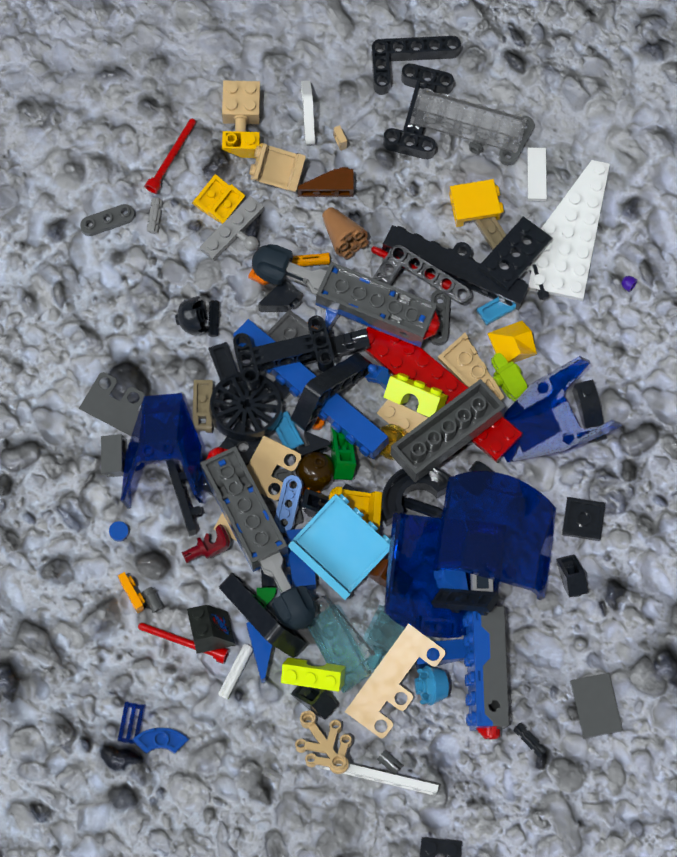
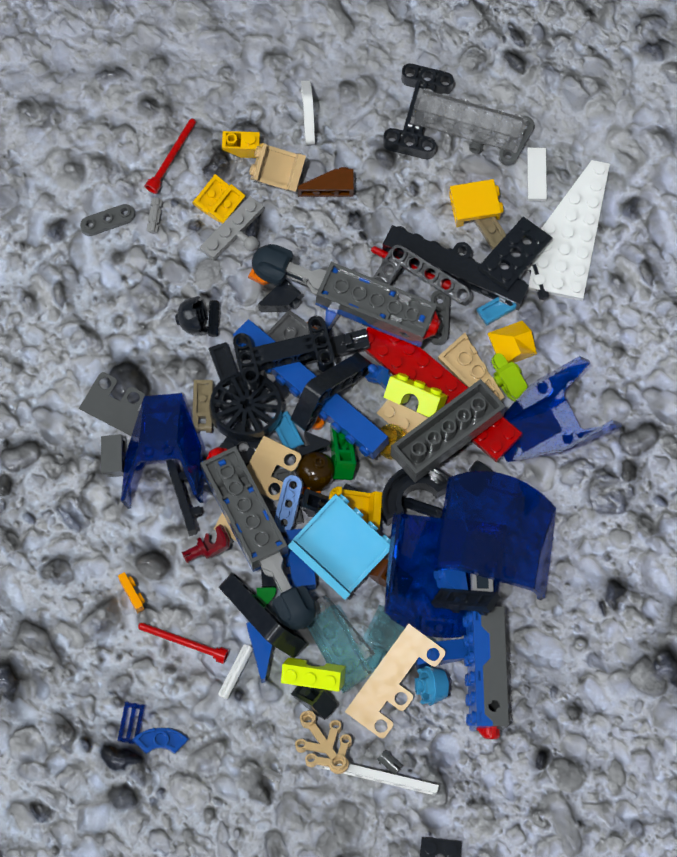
(118, 531): blue tile -> none
(152, 599): dark grey pin -> none
(210, 628): pearl dark grey slope -> none
(241, 103): tan brick -> none
(312, 259): light orange pin -> none
(340, 138): tan tile -> none
(344, 233): medium nougat cone -> none
(408, 54): black beam -> none
(530, 740): black axle -> none
(572, 576): black slope -> none
(583, 519): black tile -> none
(589, 406): black slope -> none
(596, 705): dark grey tile -> none
(629, 283): dark purple hinge -> none

